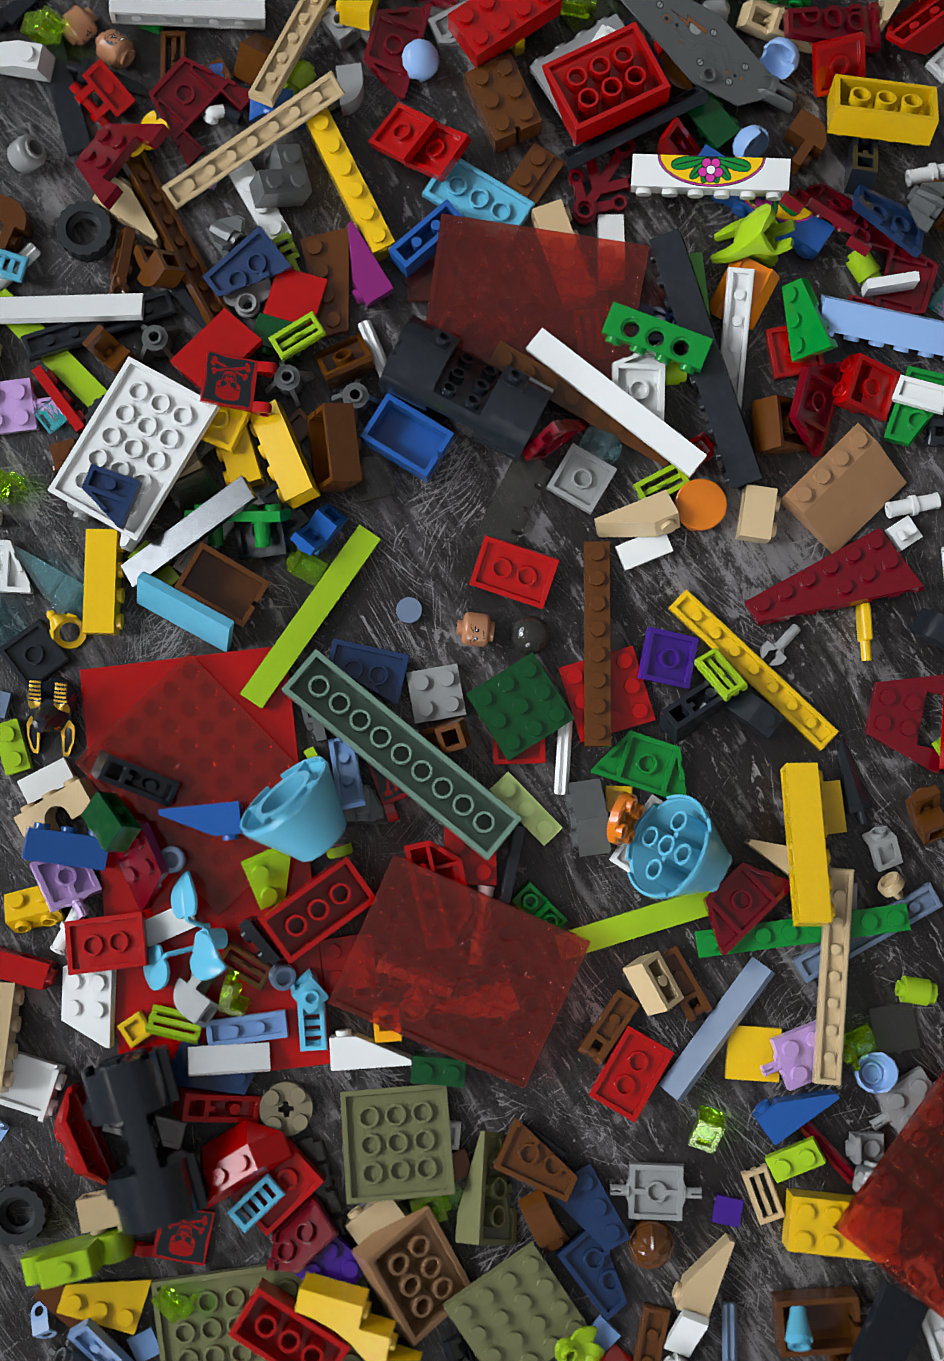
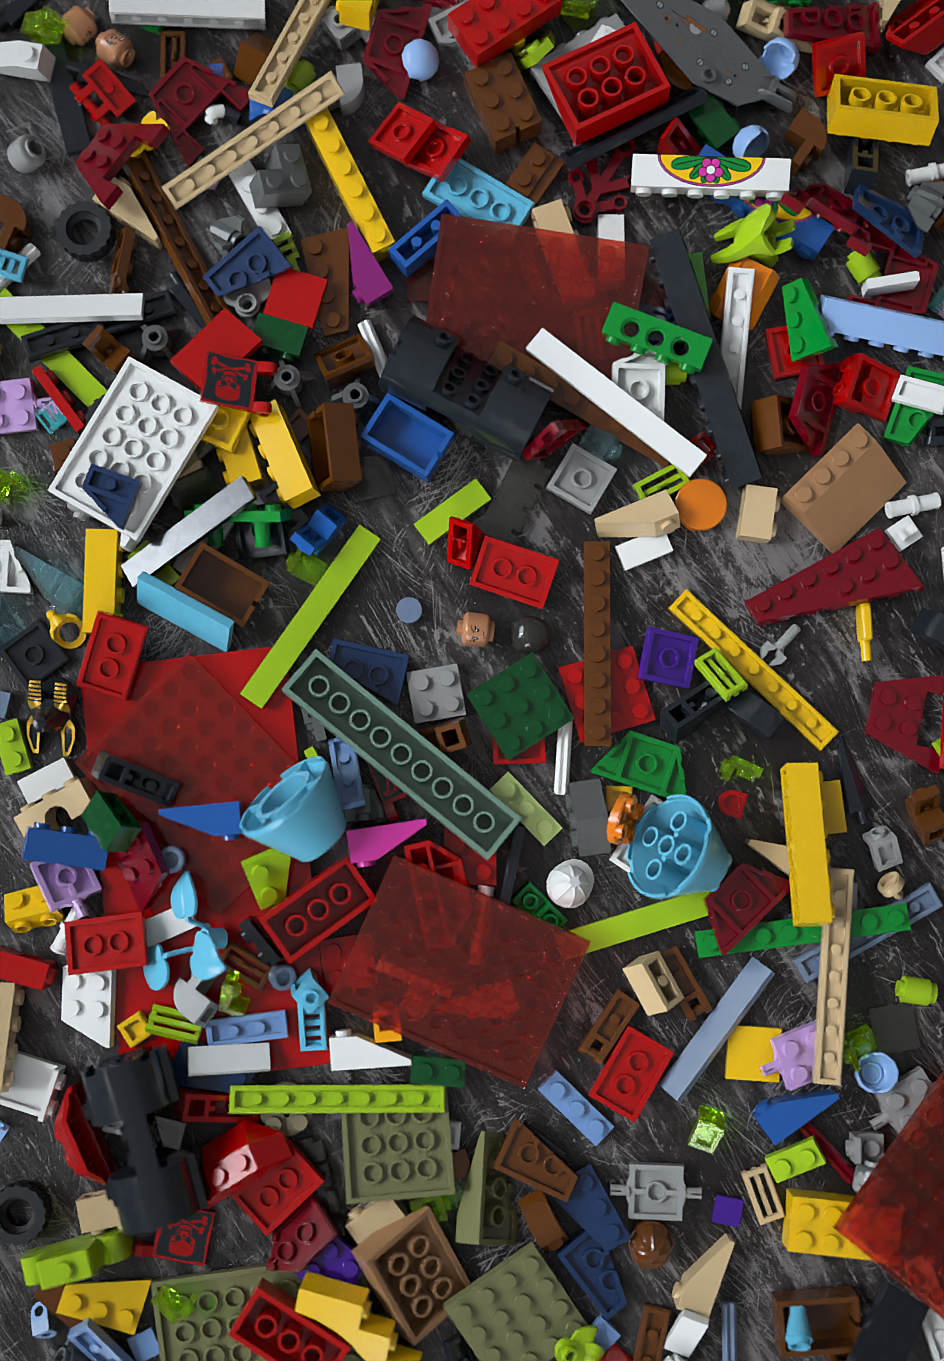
(112, 655): none -> red tile
(158, 267): reddish brown brick -> none
(240, 1219): medium azure slope -> none
(302, 344): lime tile -> none
(336, 1099): none -> lime tile
(339, 850): lime tile -> none
(374, 842): none -> dark pink slope
(459, 505): none -> lime tile
(463, 542): none -> red slope
(534, 52): none -> lime wing
(570, 883): none -> white piece
(575, 1107): none -> medium blue plate
(732, 803): none -> red tile
(744, 769): none -> clear neon green bracket

